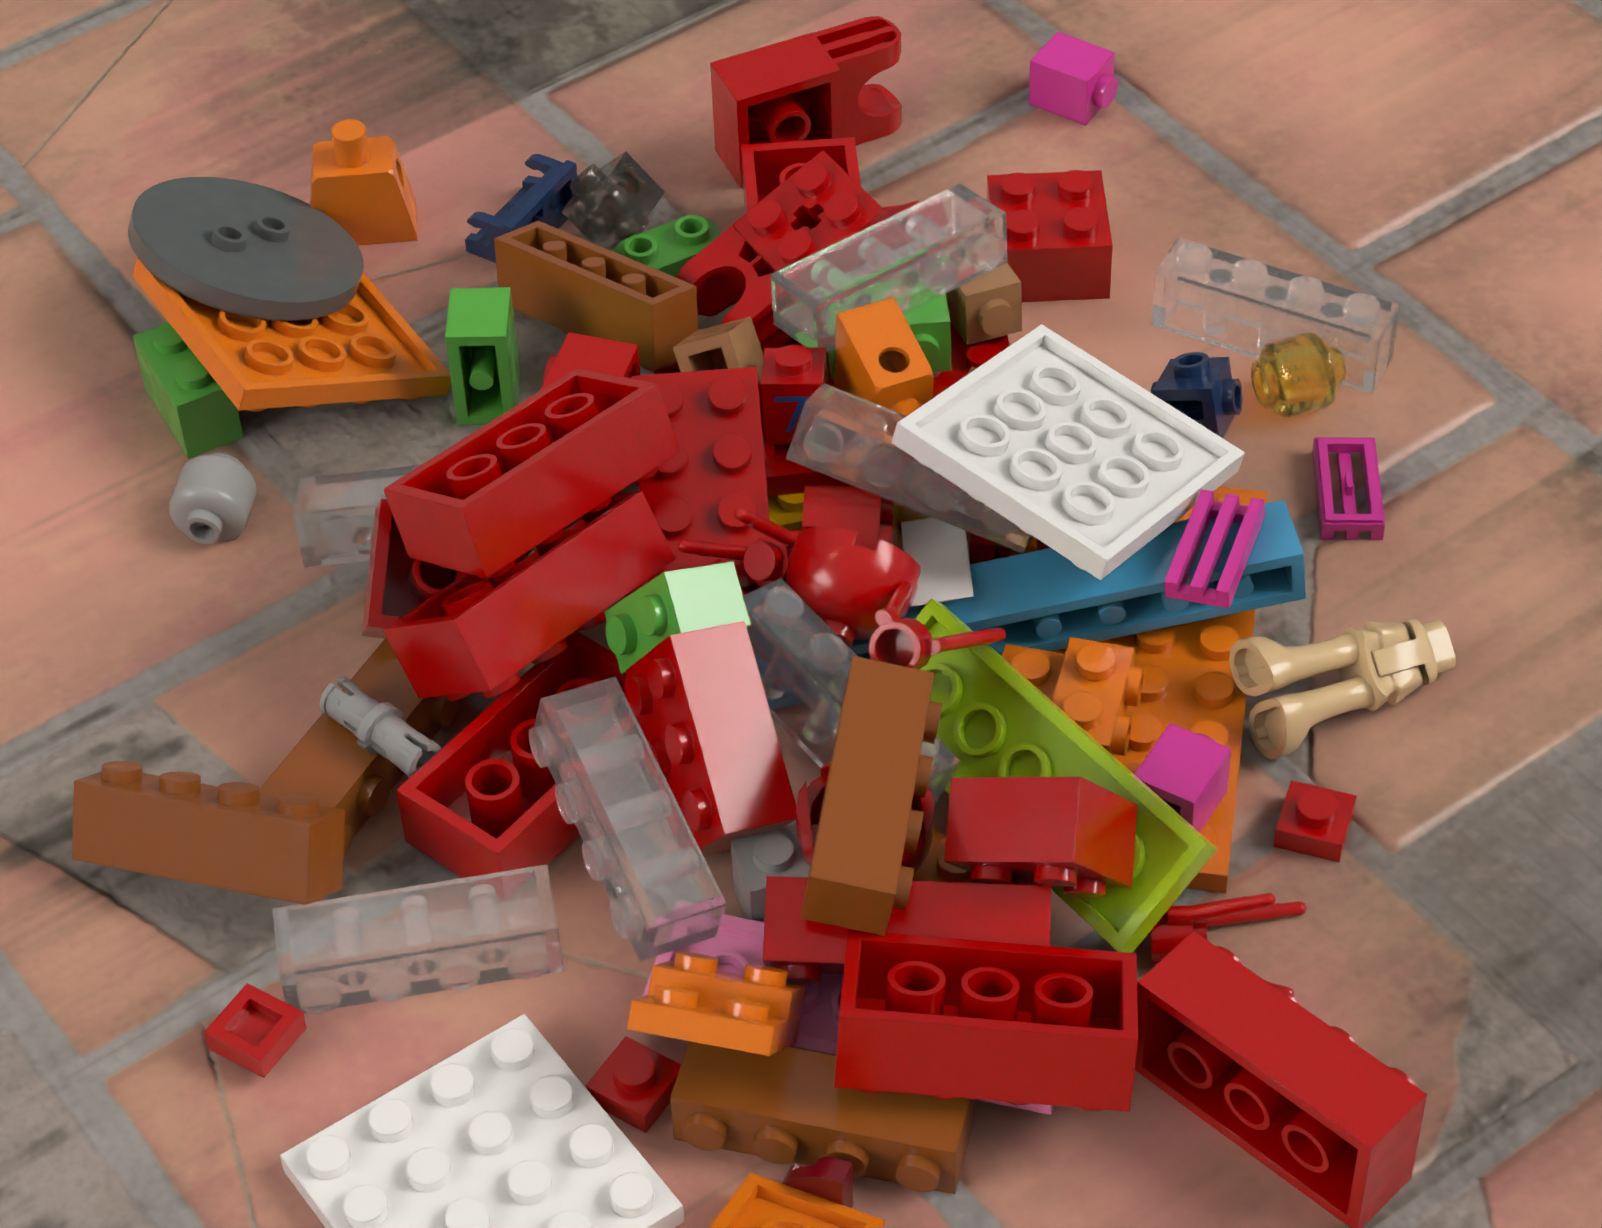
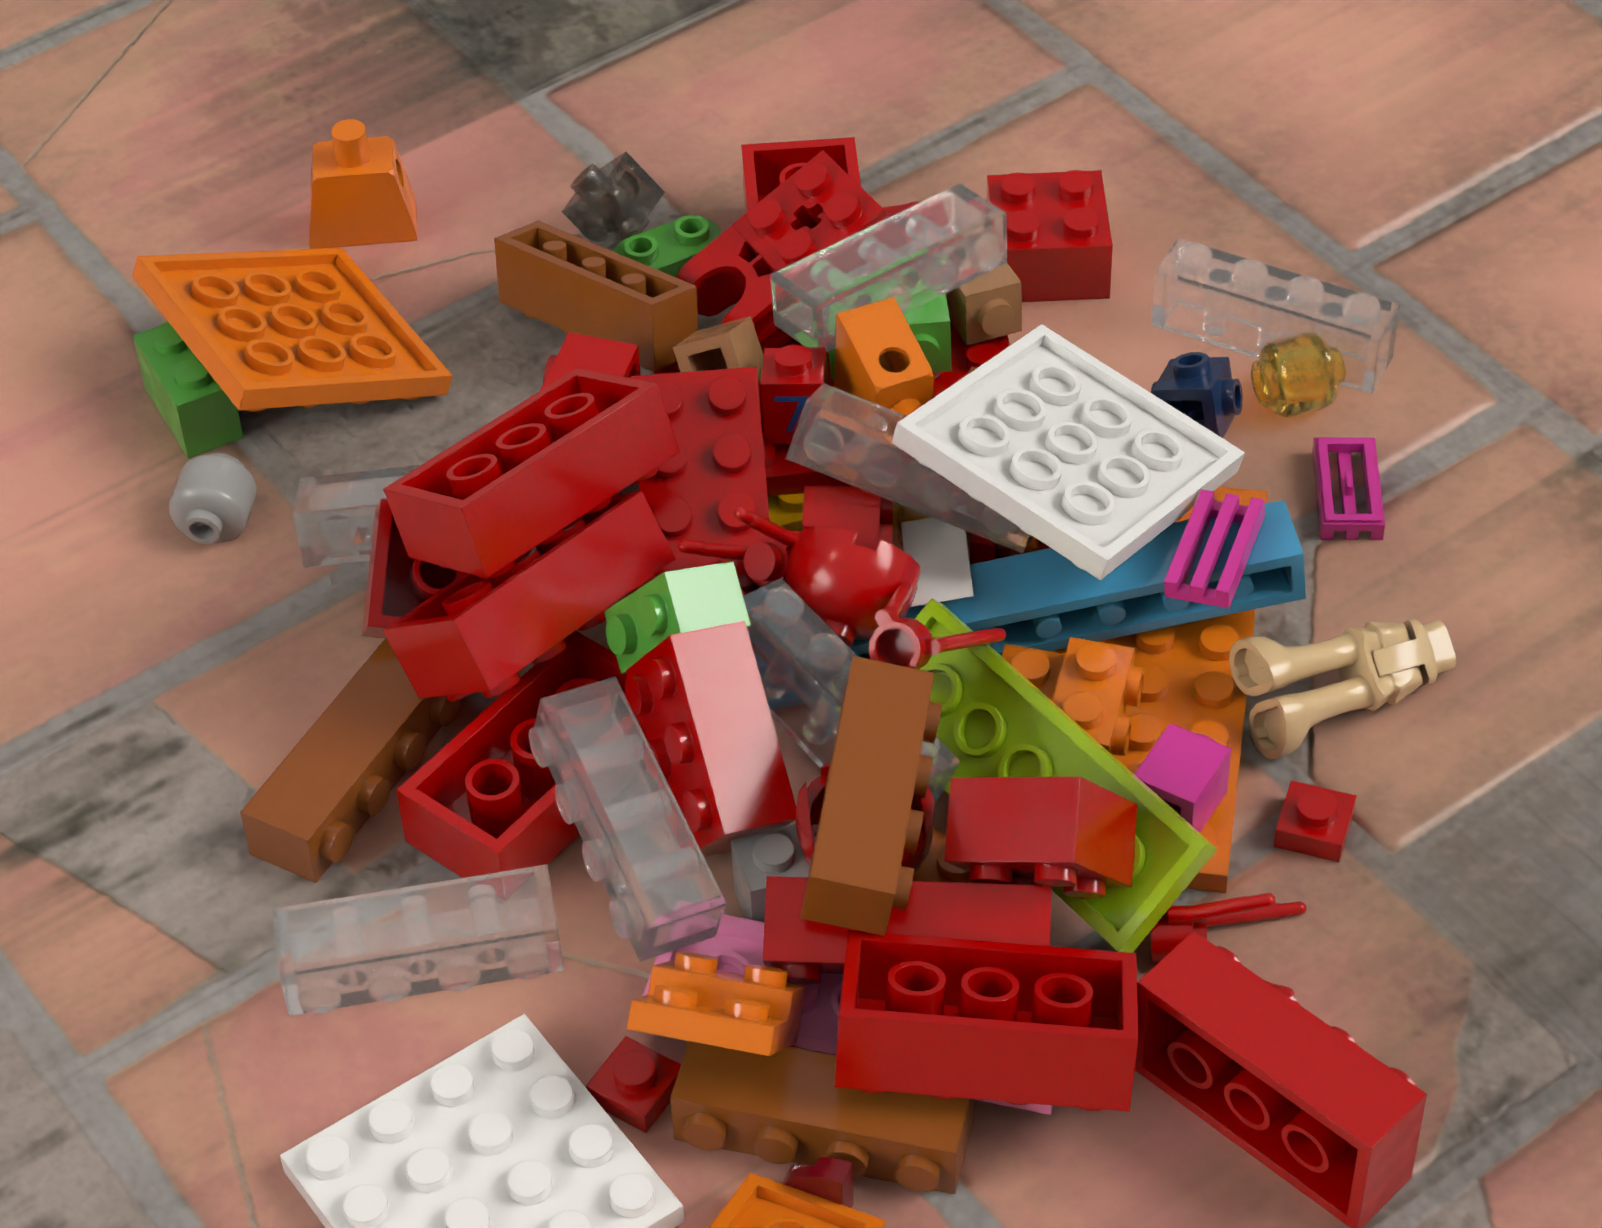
(209, 833): dark orange brick -> none
(245, 248): dark grey plate -> none
(255, 1030): red plate -> none
(377, 726): light grey pin -> none
(482, 353): bright green brick -> none
(537, 200): dark blue hinge -> none
(806, 90): red brick -> none
(1072, 78): dark pink brick -> none

